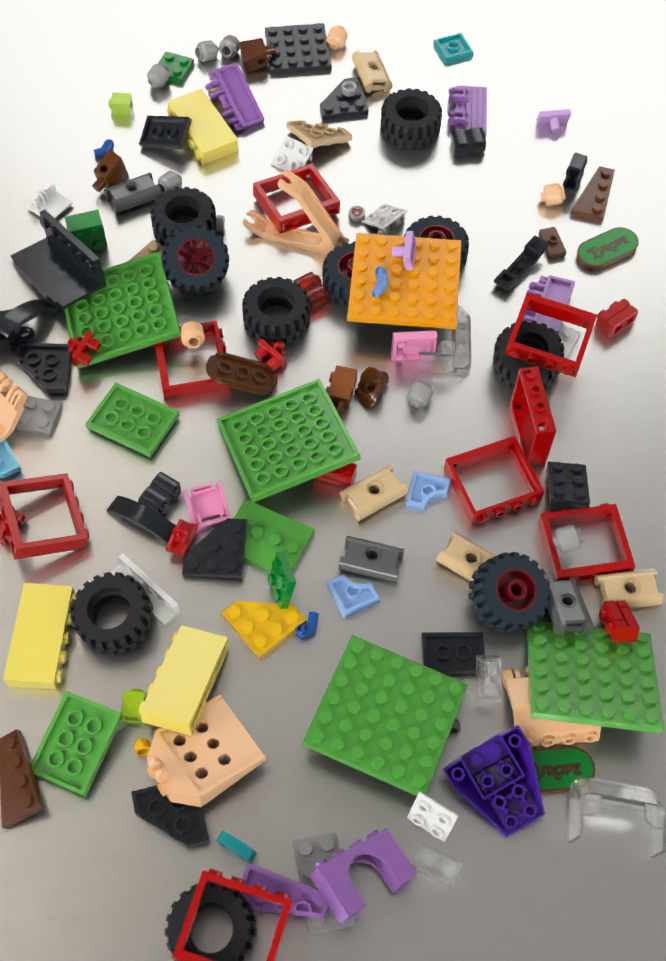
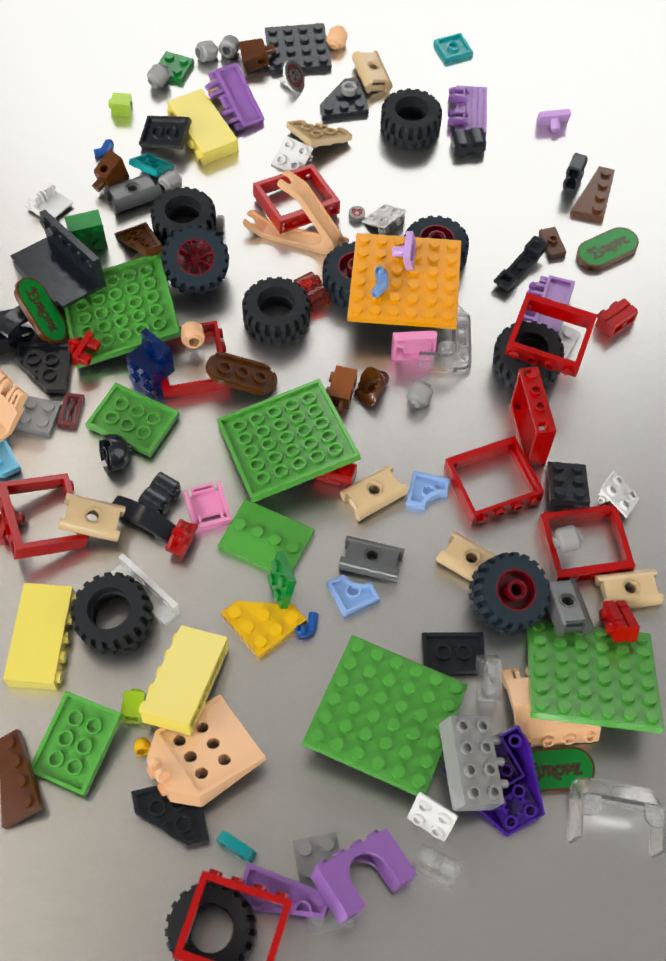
(40, 310): none -> tile
(68, 423): none -> dark red tile
(106, 513): none -> tan piece
(114, 451): none -> black cylinder
(140, 239): none -> reddish brown wing
(150, 363): none -> clear blue bracket
(151, 164): none -> teal tile
(219, 552): black plate -> none
(275, 353): red hips -> none
(293, 76): none -> shield
(472, 763): none -> light grey piece
(553, 194): light nougat head -> none
(618, 493): none -> white hinge

